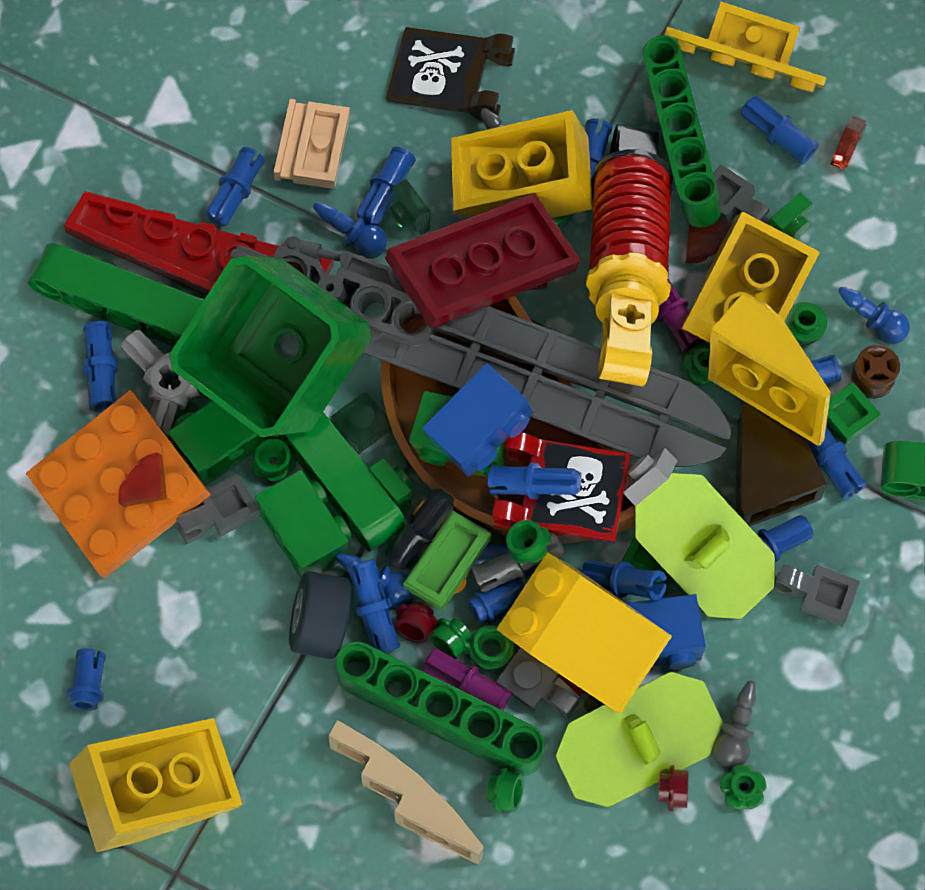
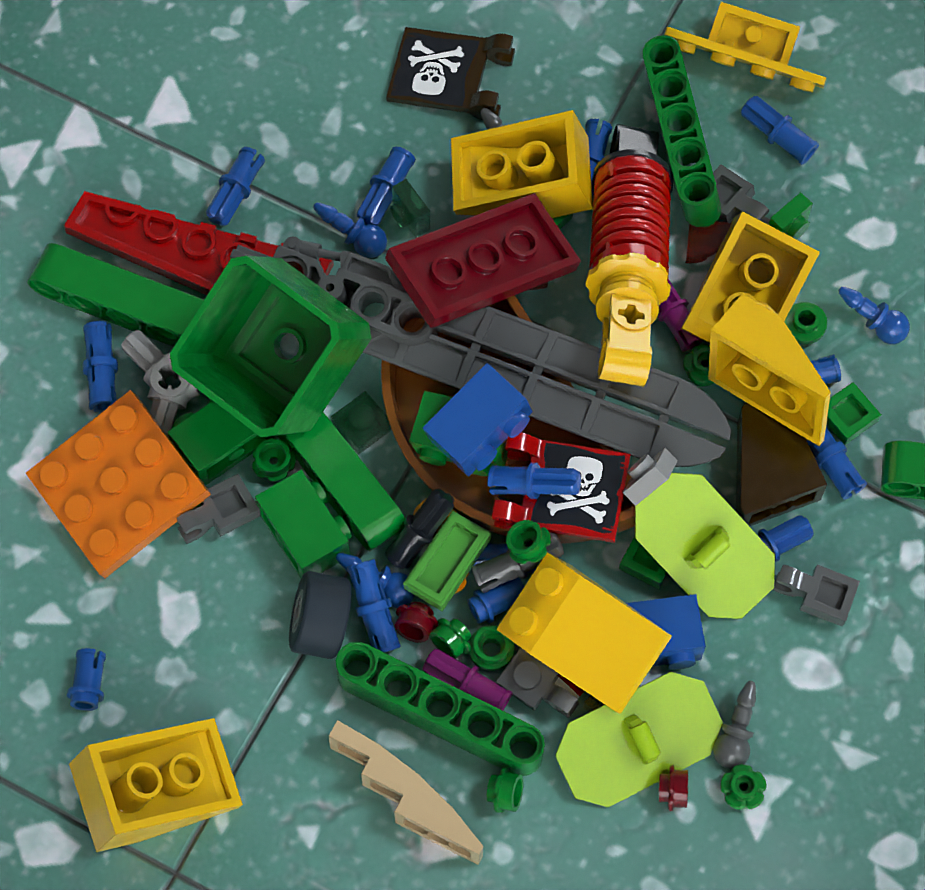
(144, 482): clear red tile -> none
(312, 143): light nougat plate -> none
(394, 482): green plate -> none
(626, 580): blue axle -> none
(851, 135): clear red tile -> none
(876, 361): reddish brown wheel -> none

